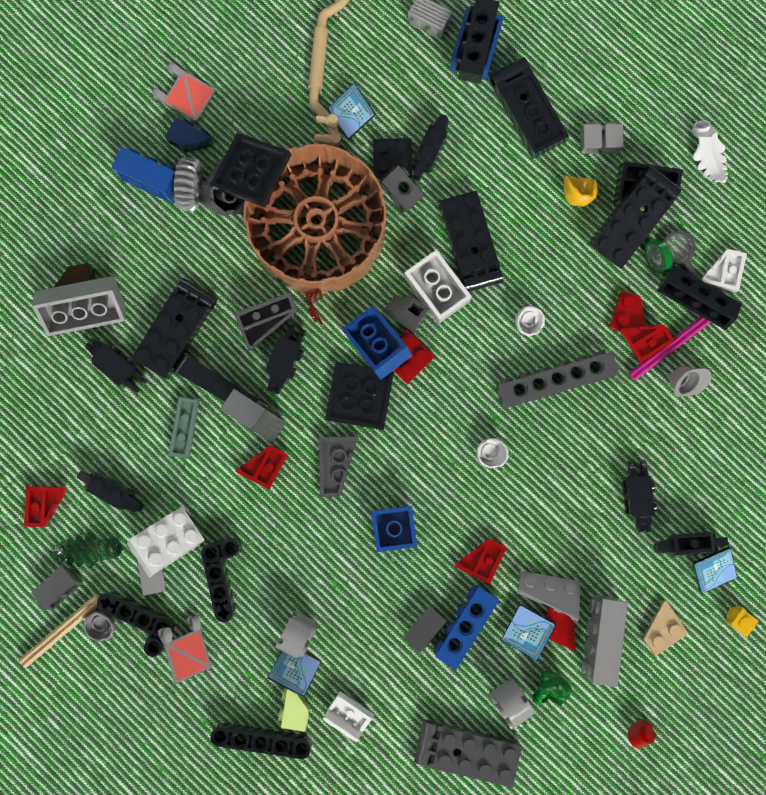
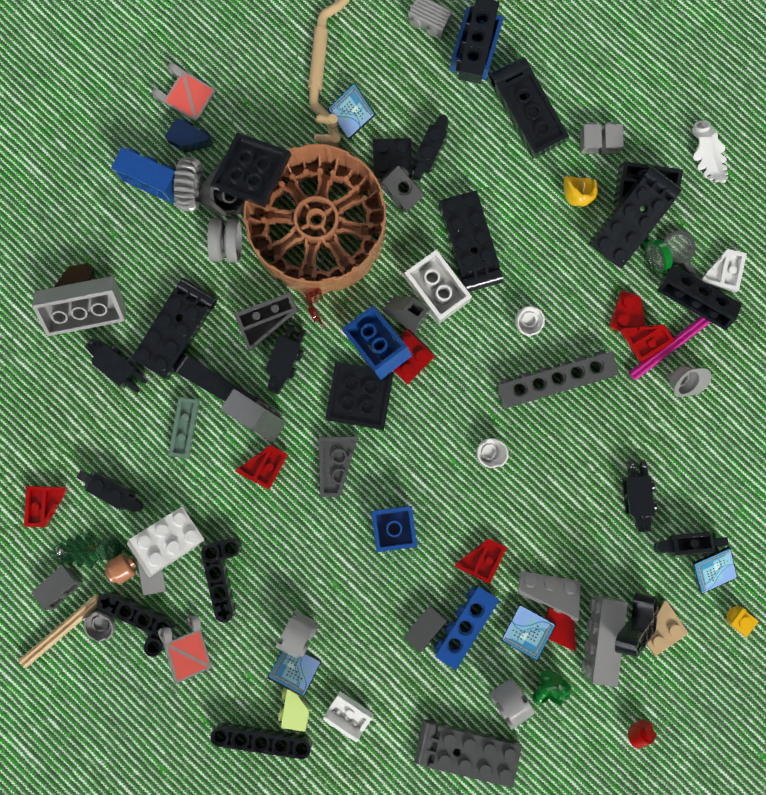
(120, 569): none -> nougat head
(224, 240): none -> light grey wheel
(640, 626): none -> black beam

